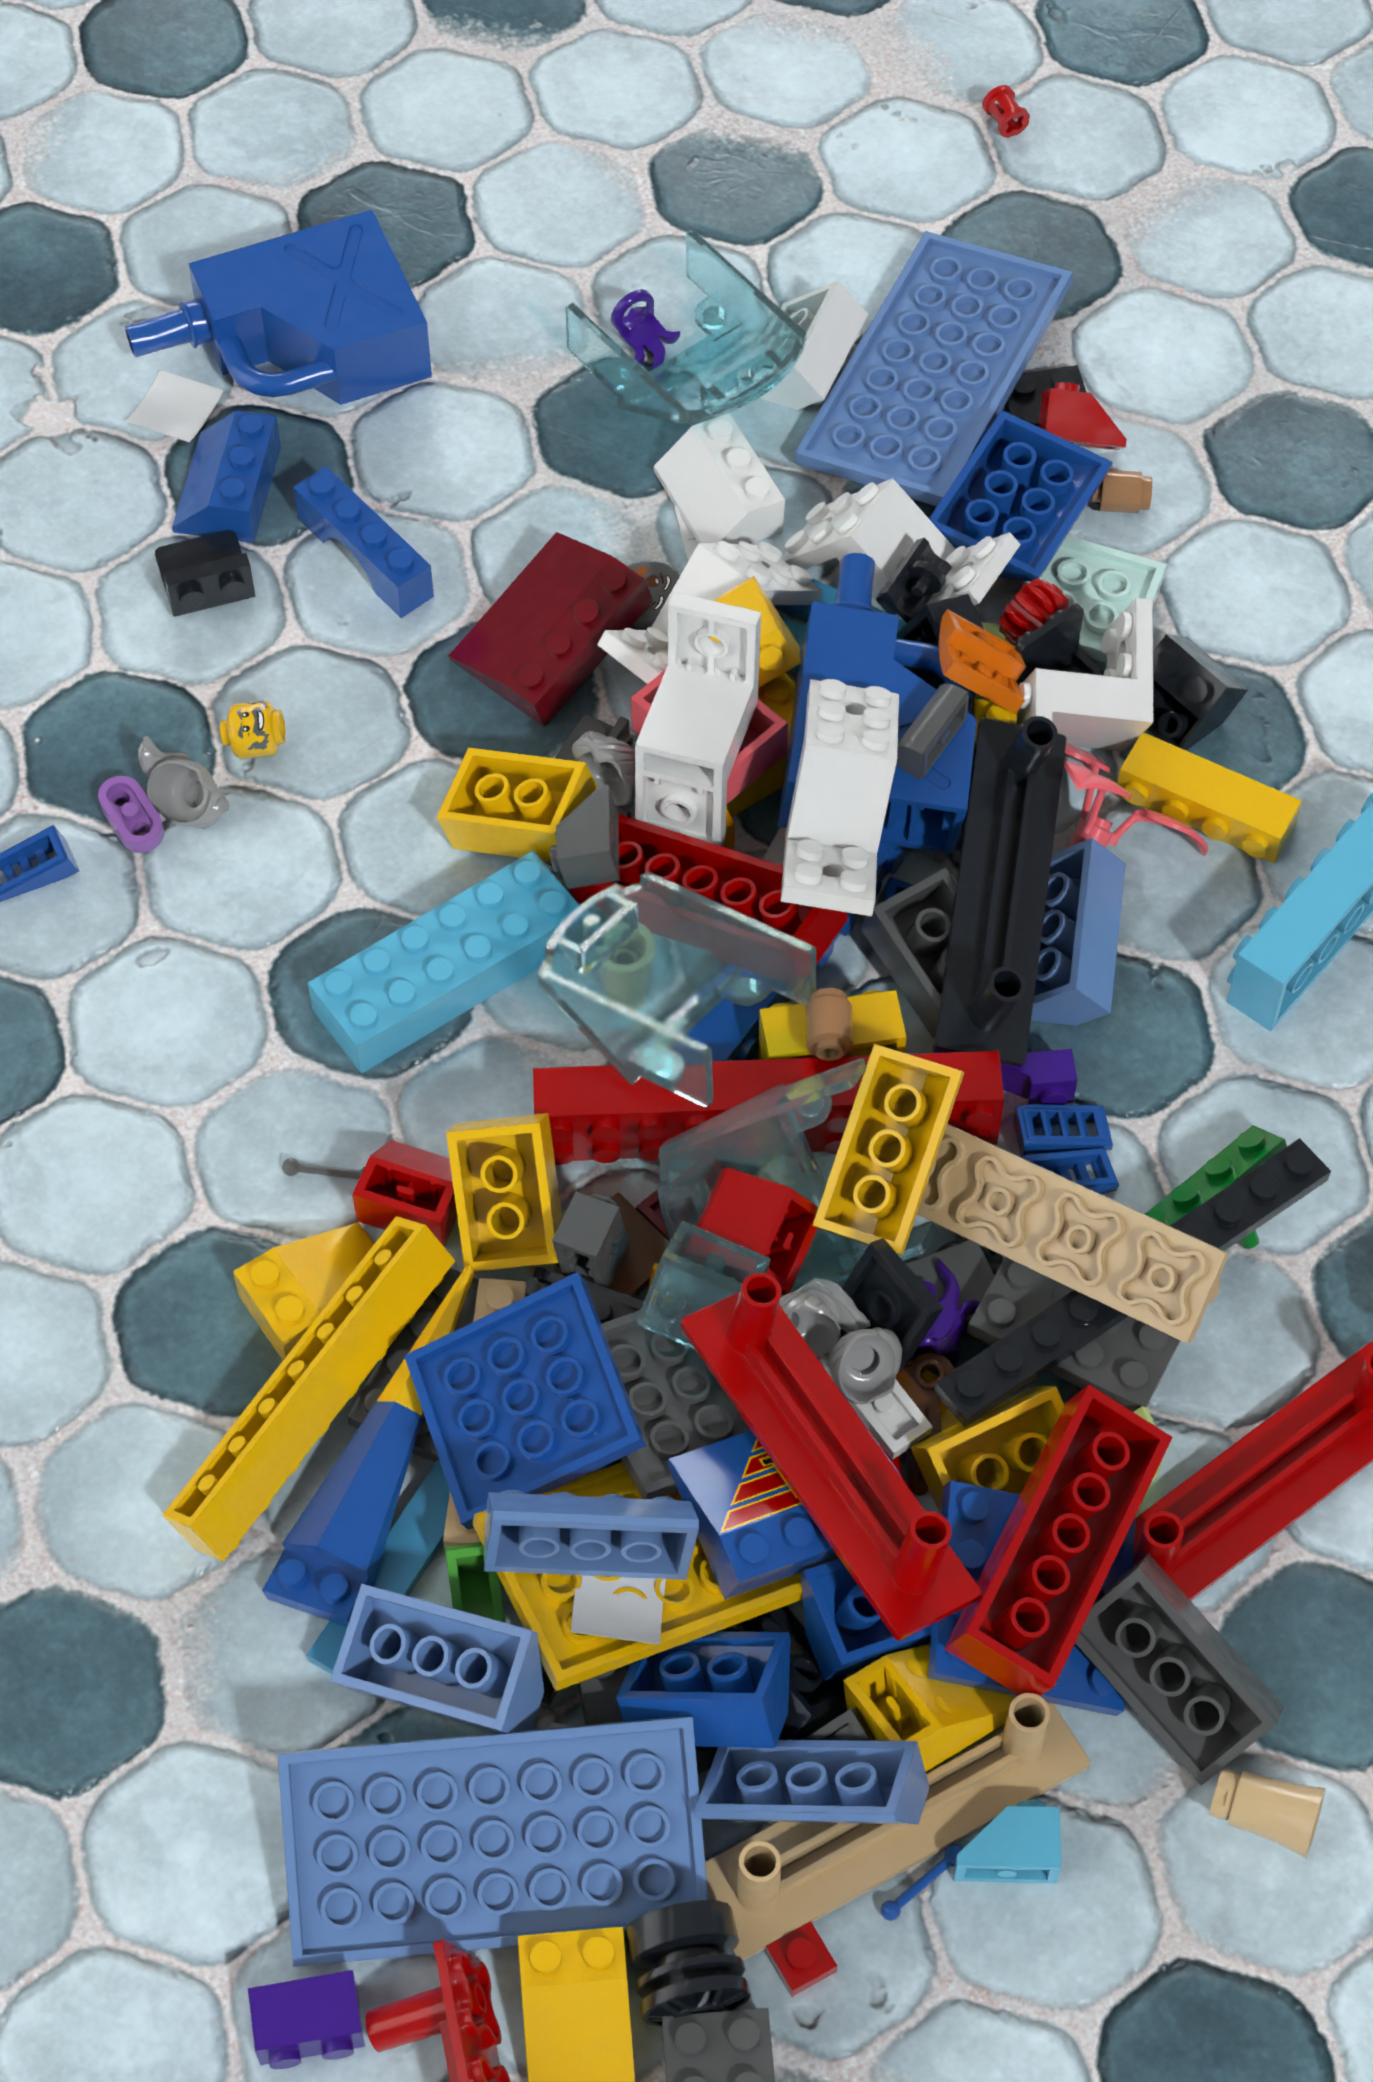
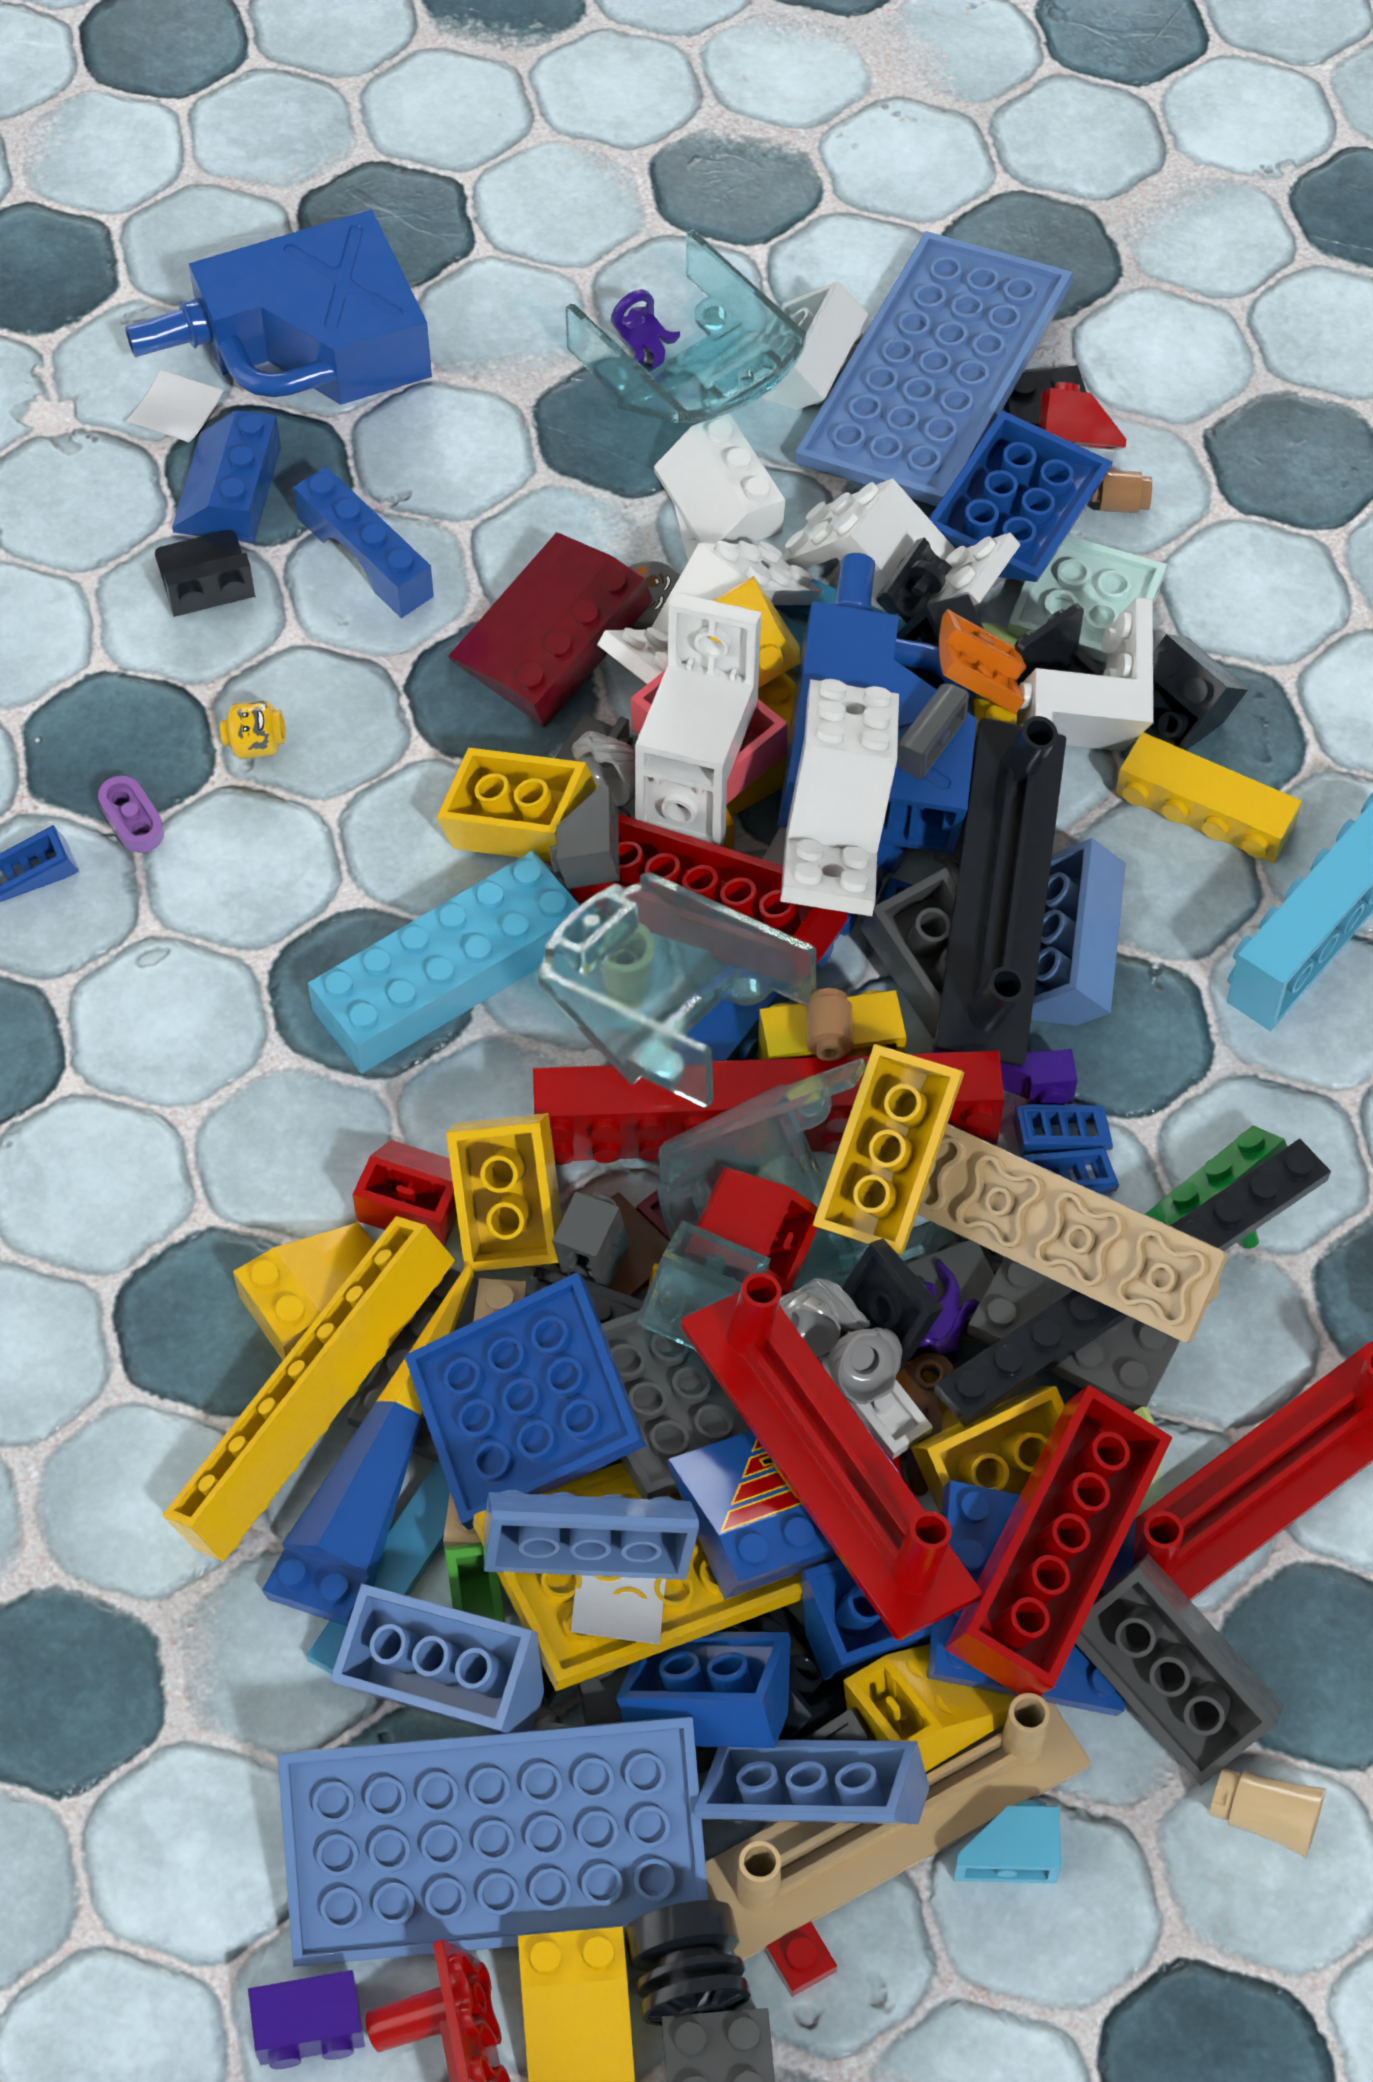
(181, 787): light grey hair -> none
(292, 1167): dark grey hinge -> none
(892, 1908): blue hinge -> none
(1006, 111): red bush -> none
(1031, 609): red gear -> none
(1096, 827): coral plant -> none

